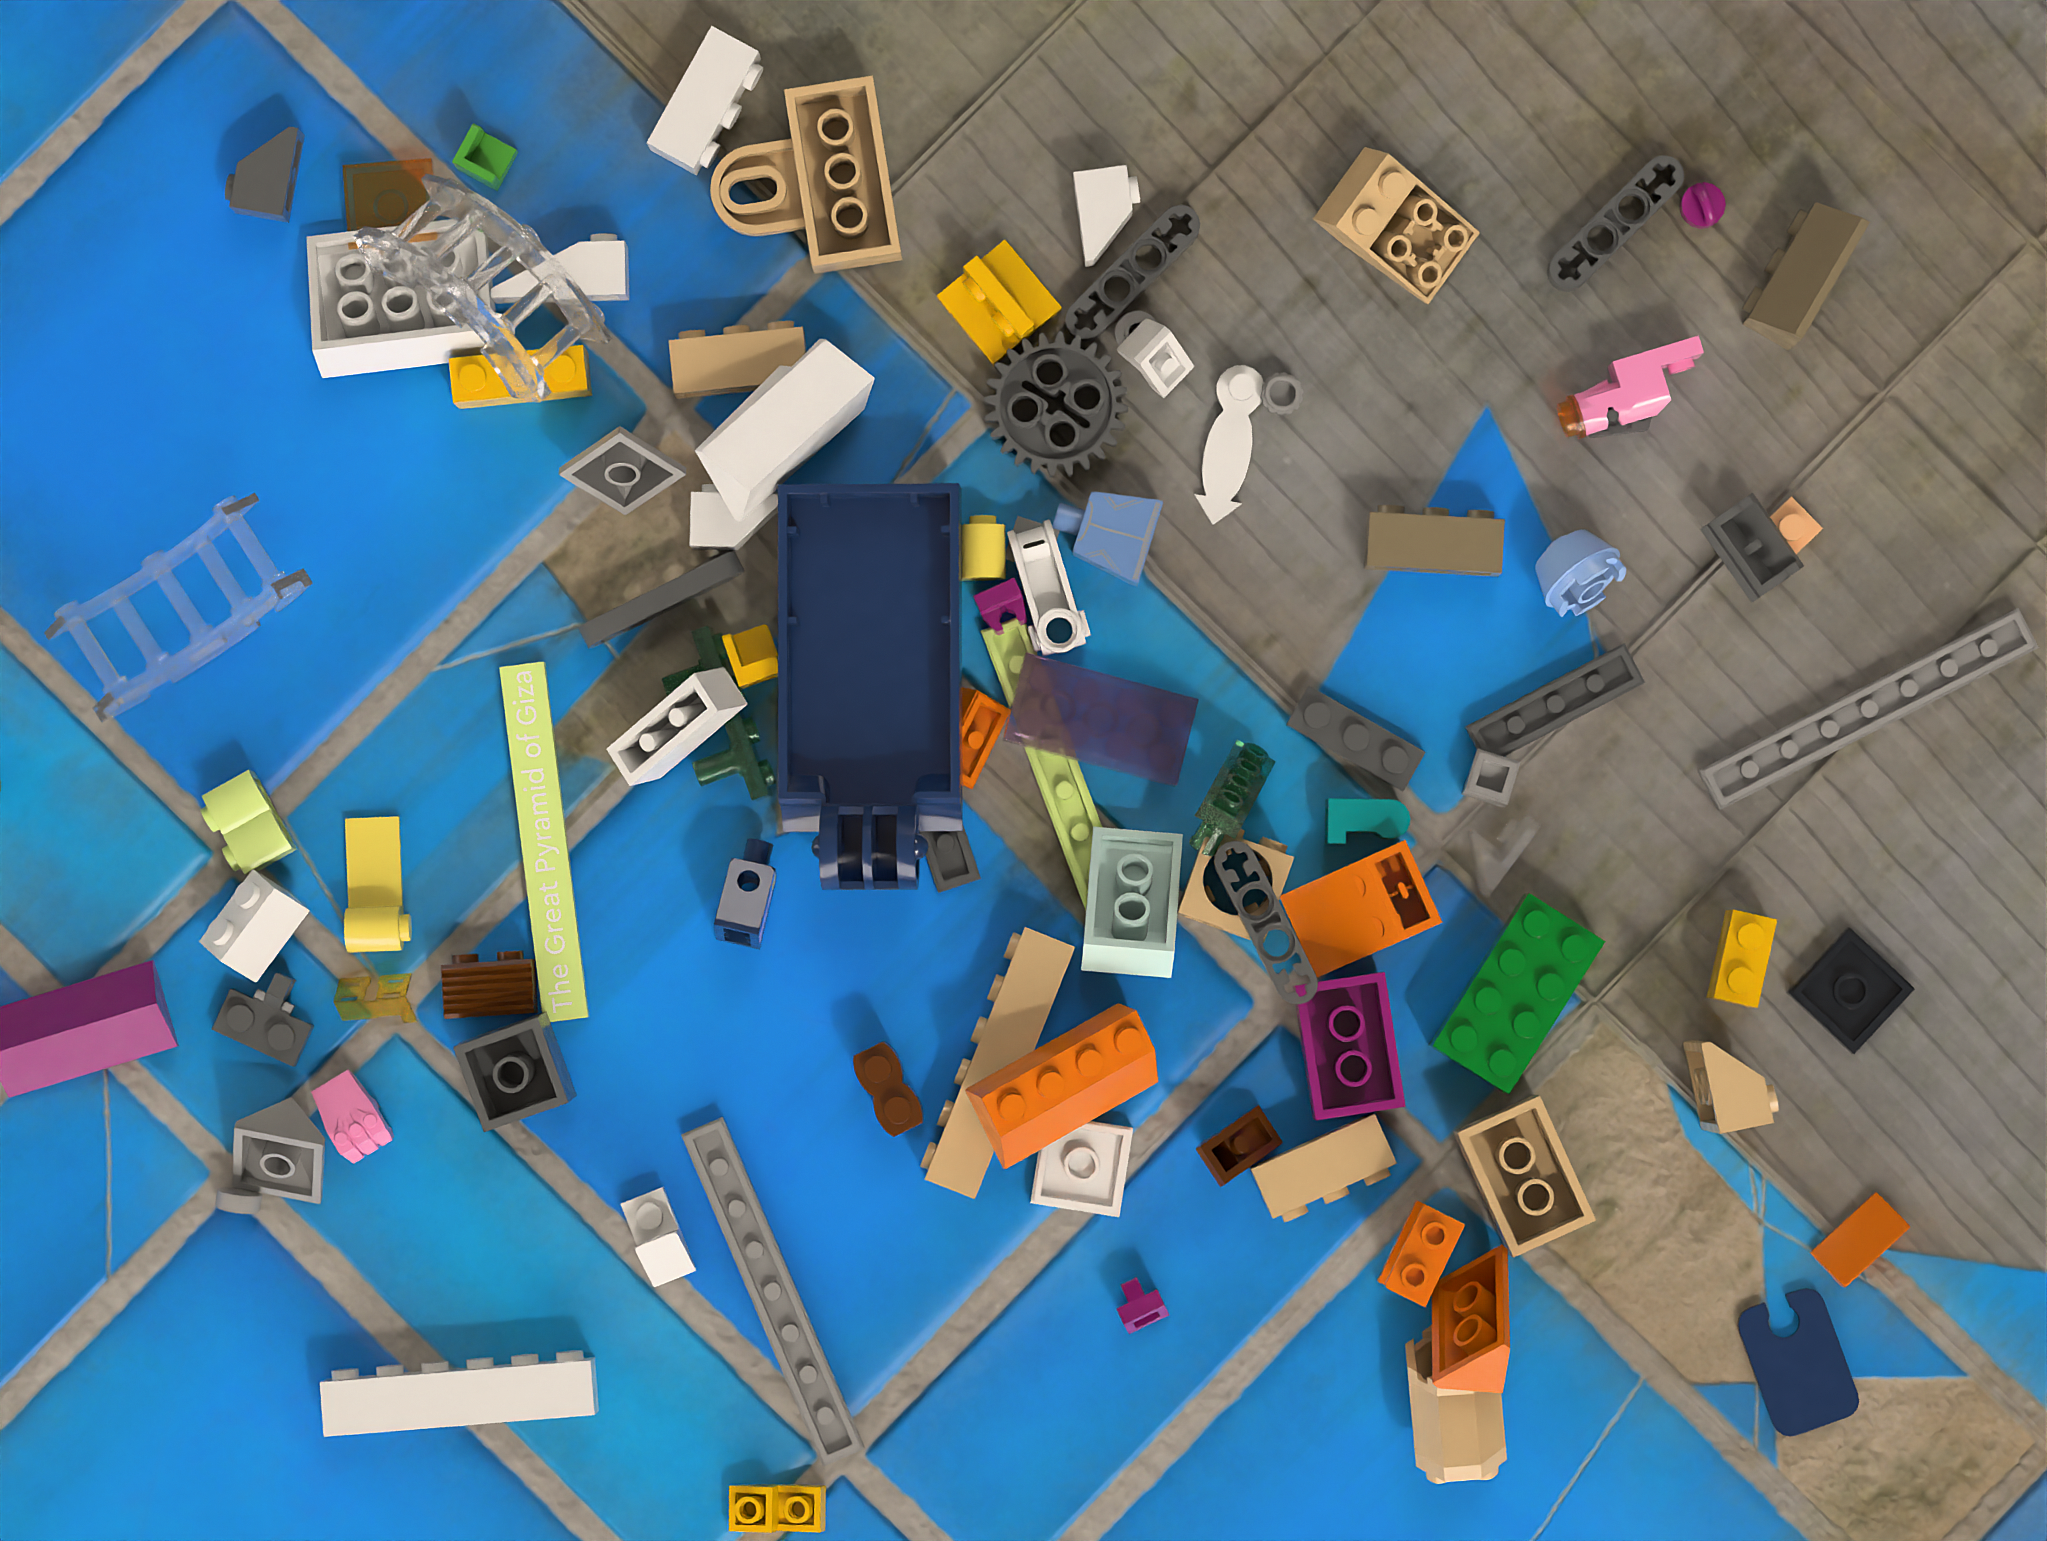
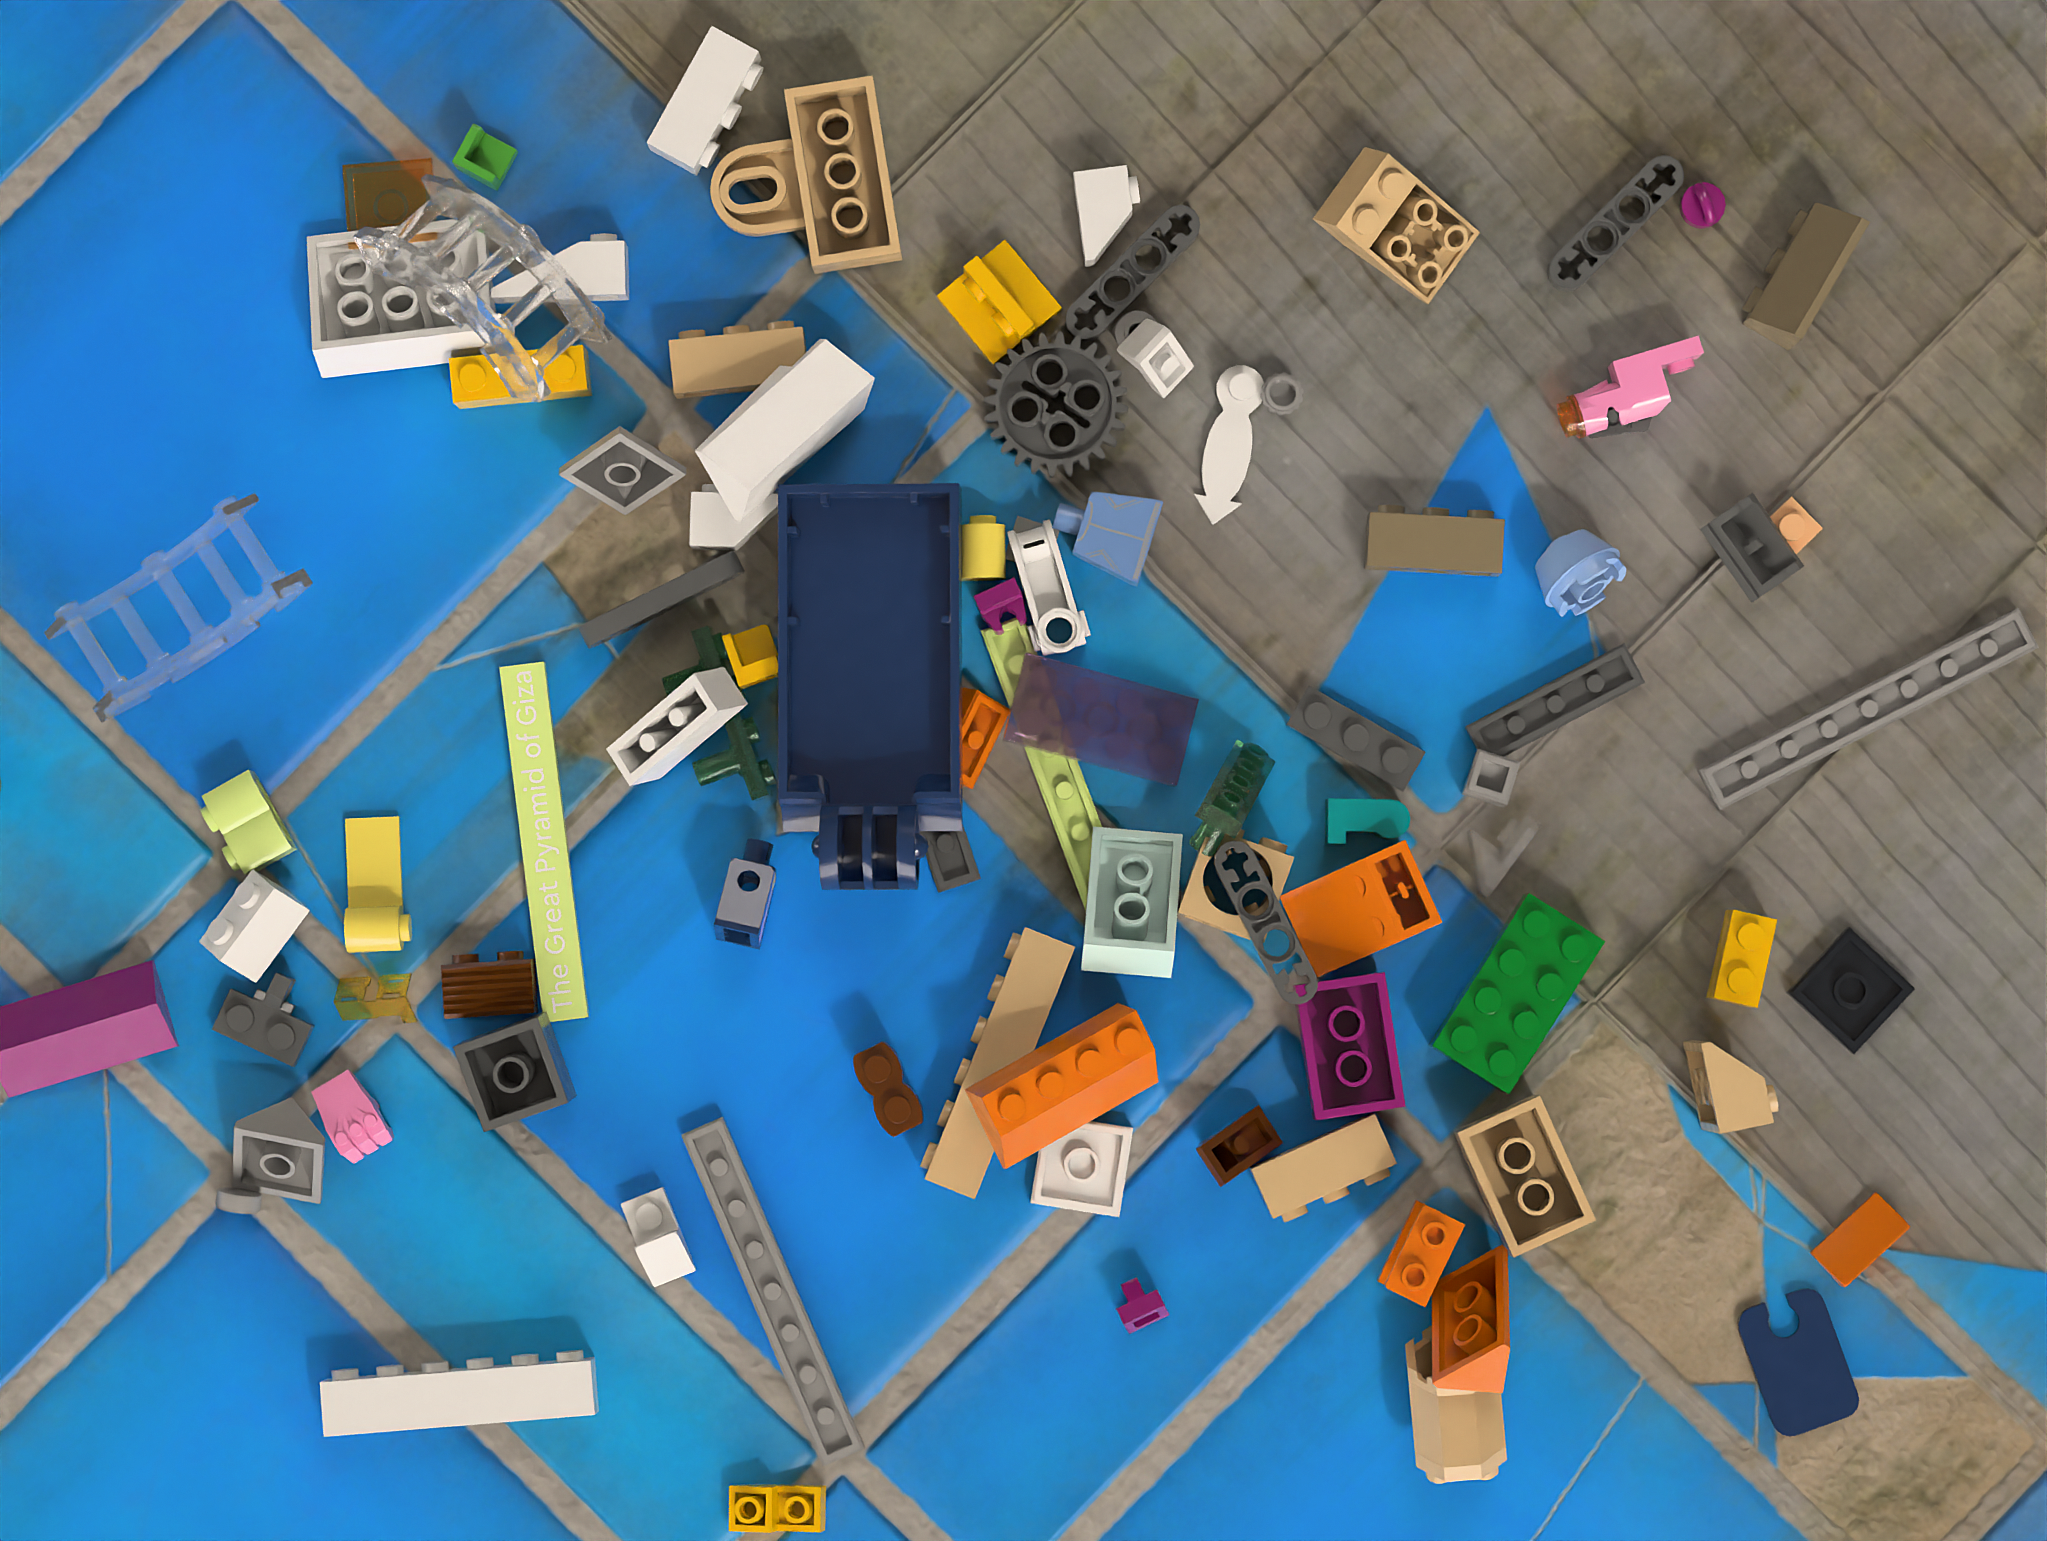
(267, 178): dark grey slope -> none

